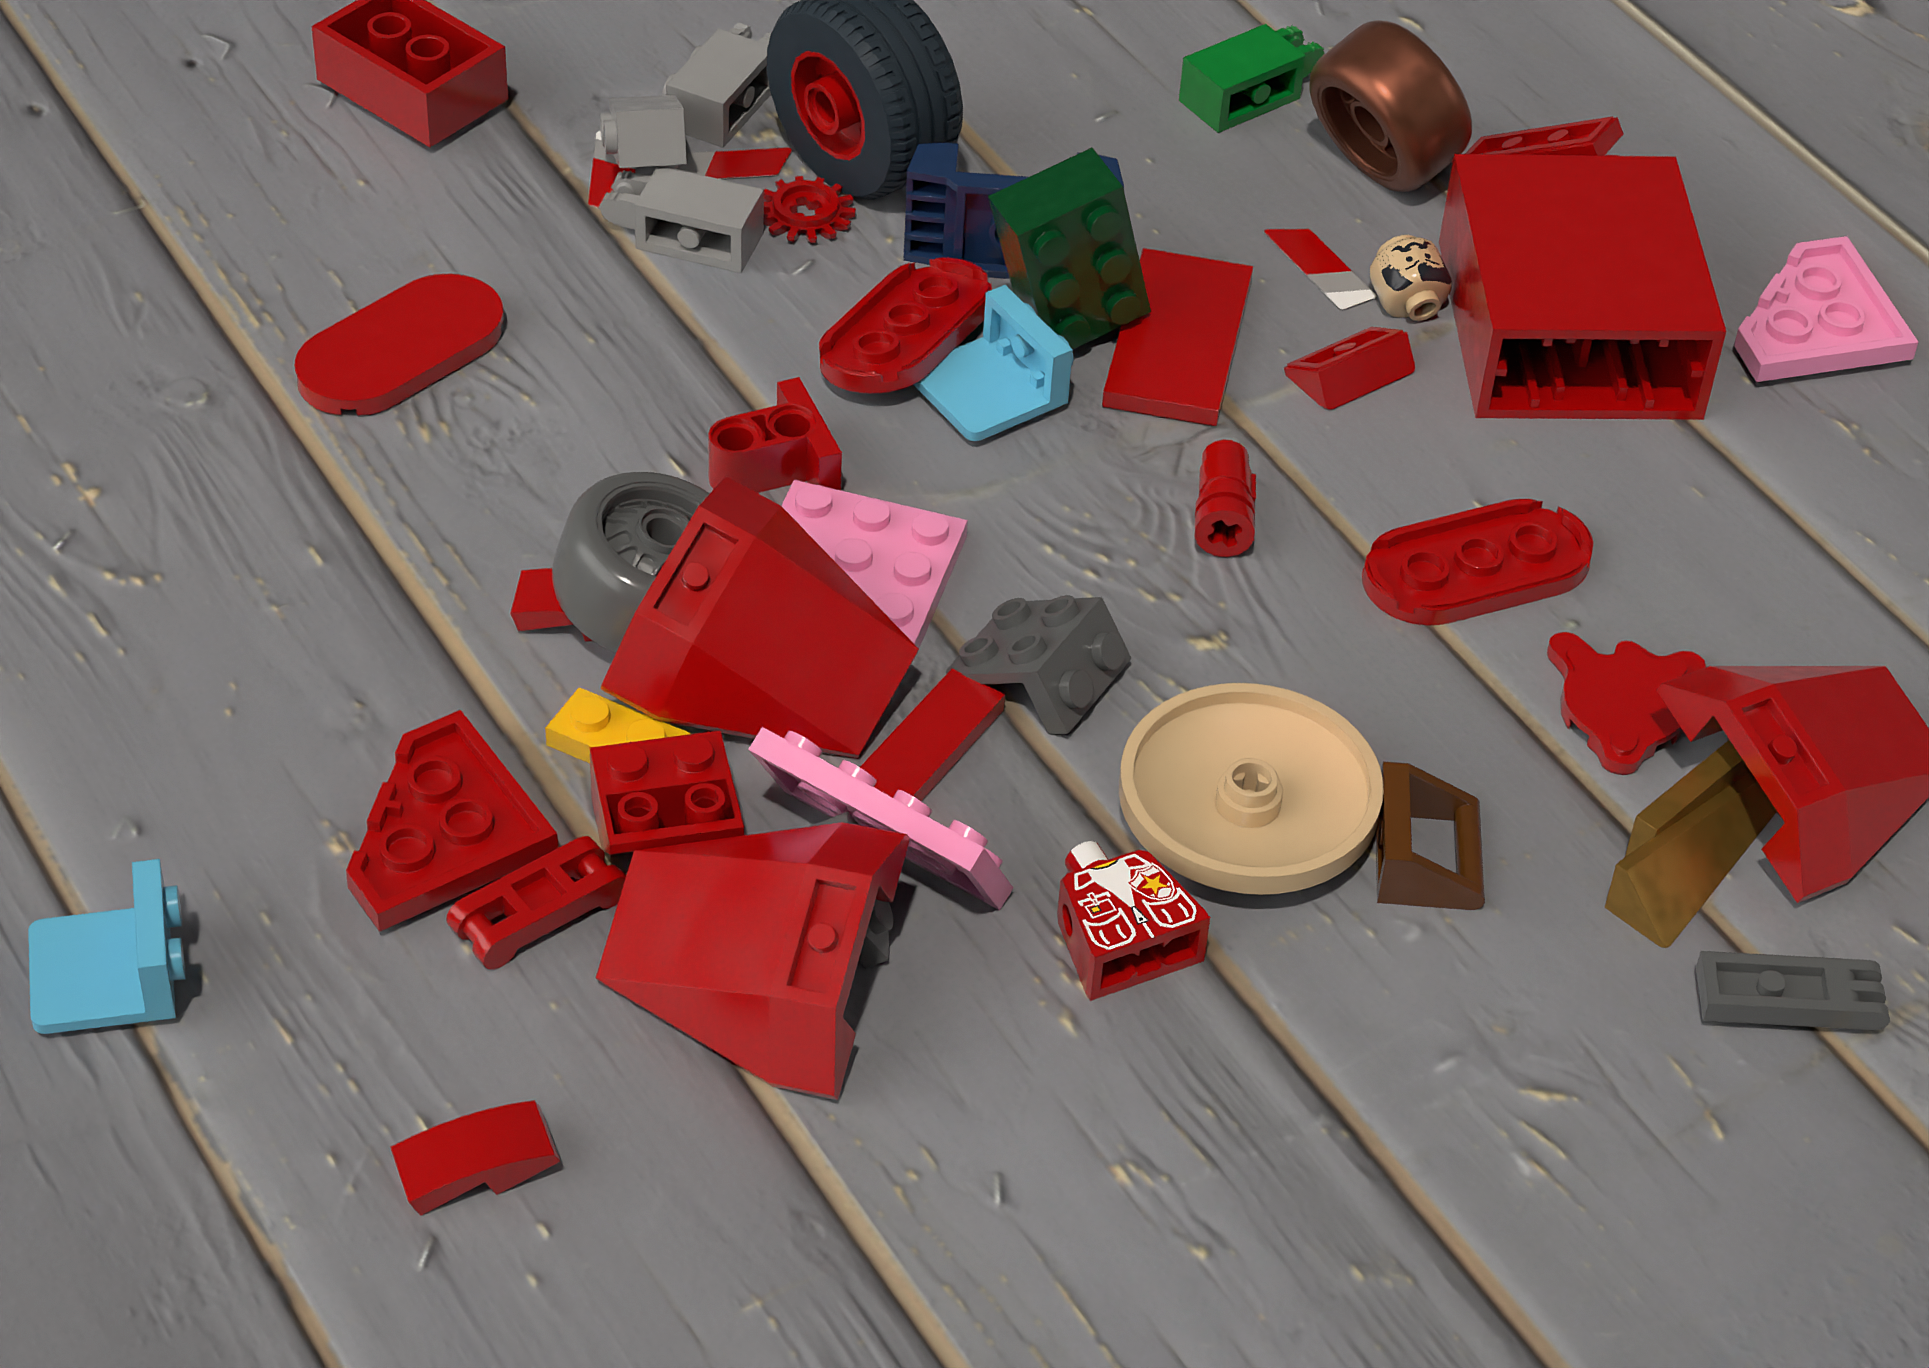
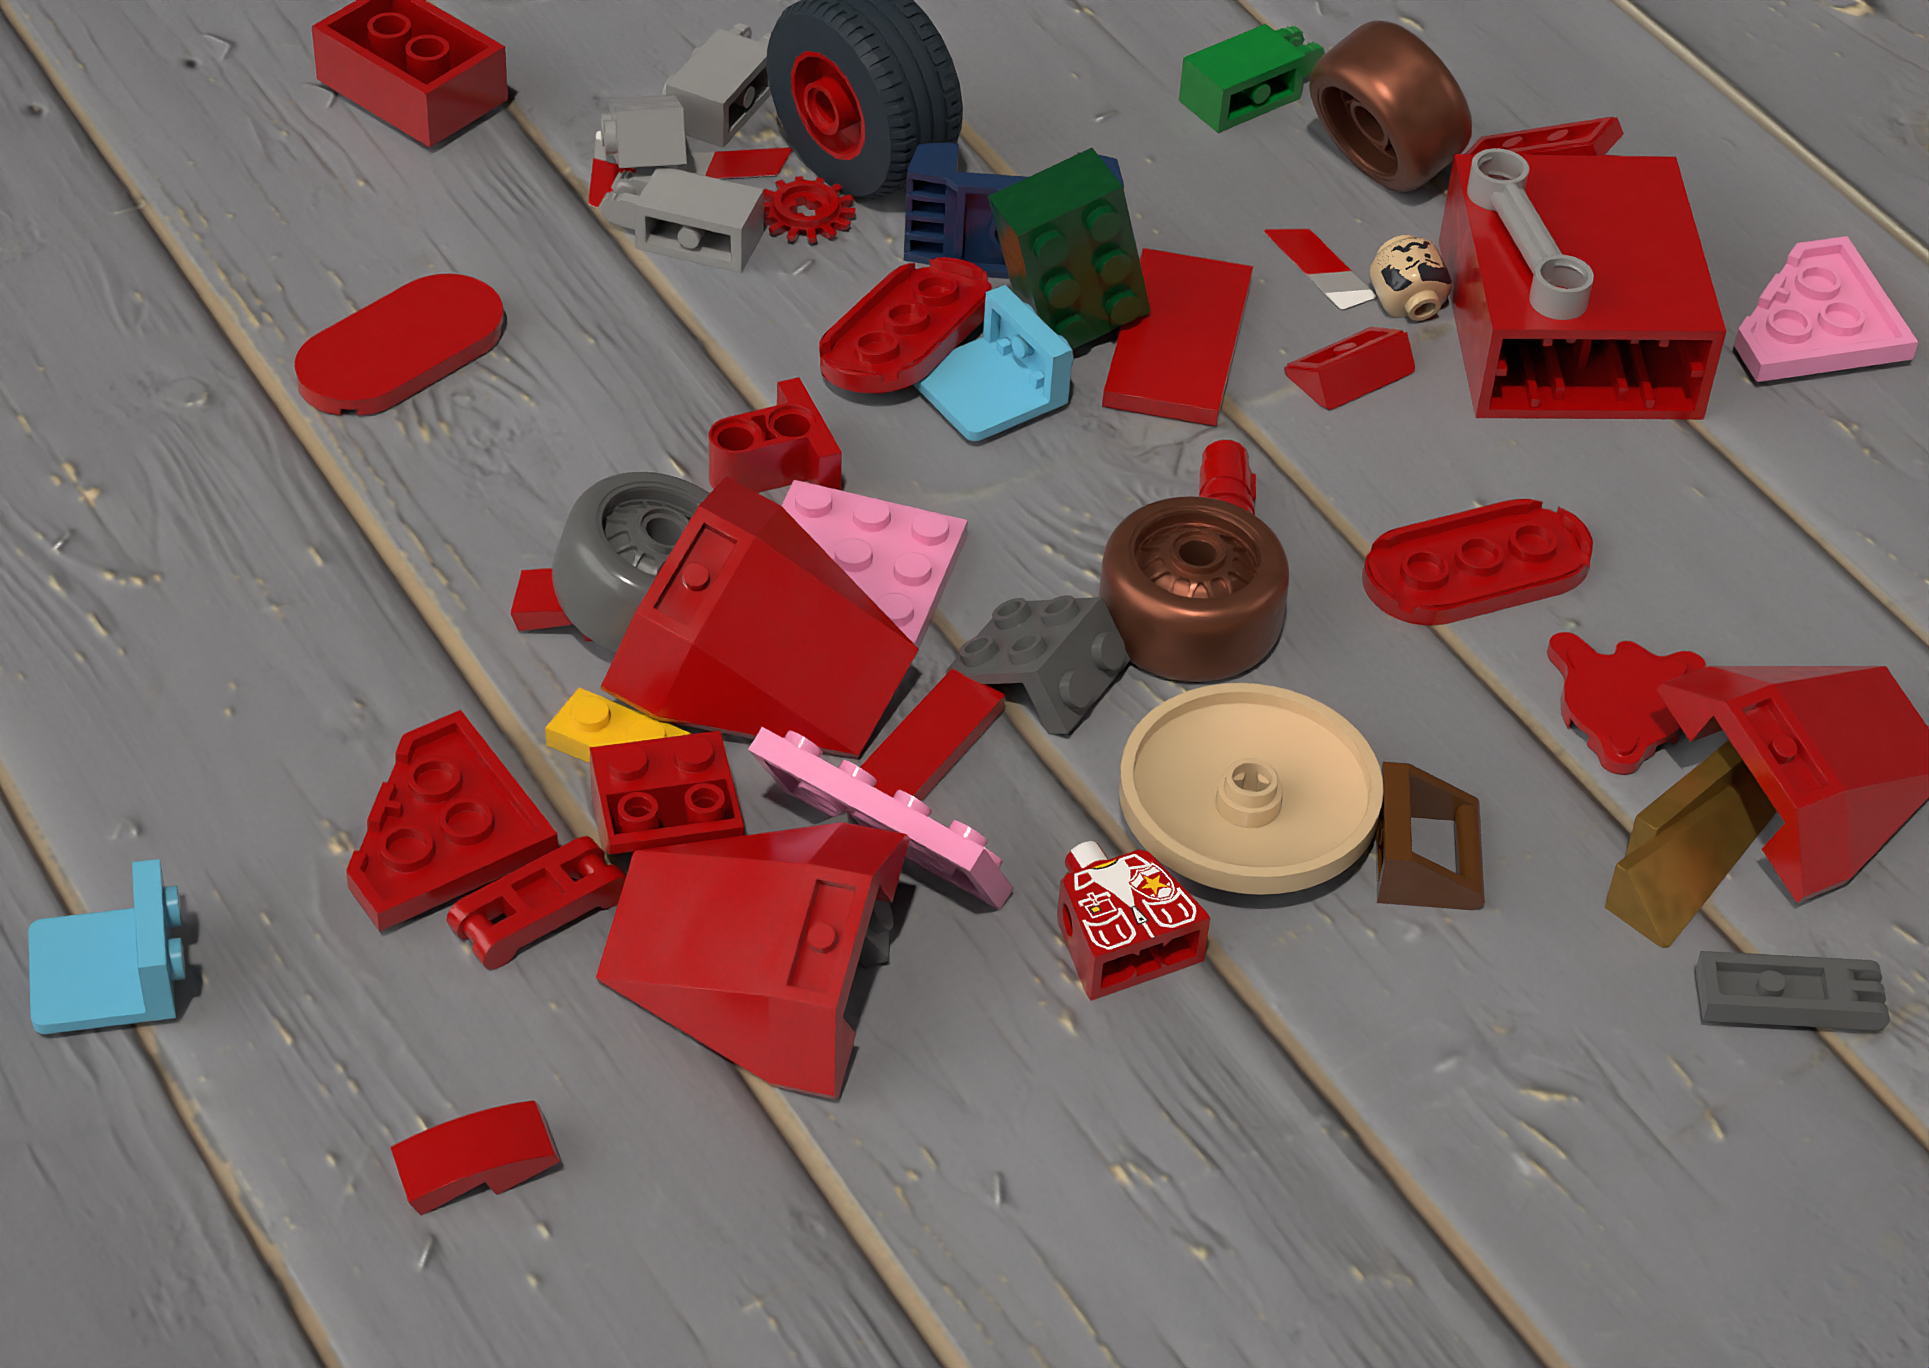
(1195, 588): none -> copper wheel
(1499, 185): none -> light grey piece

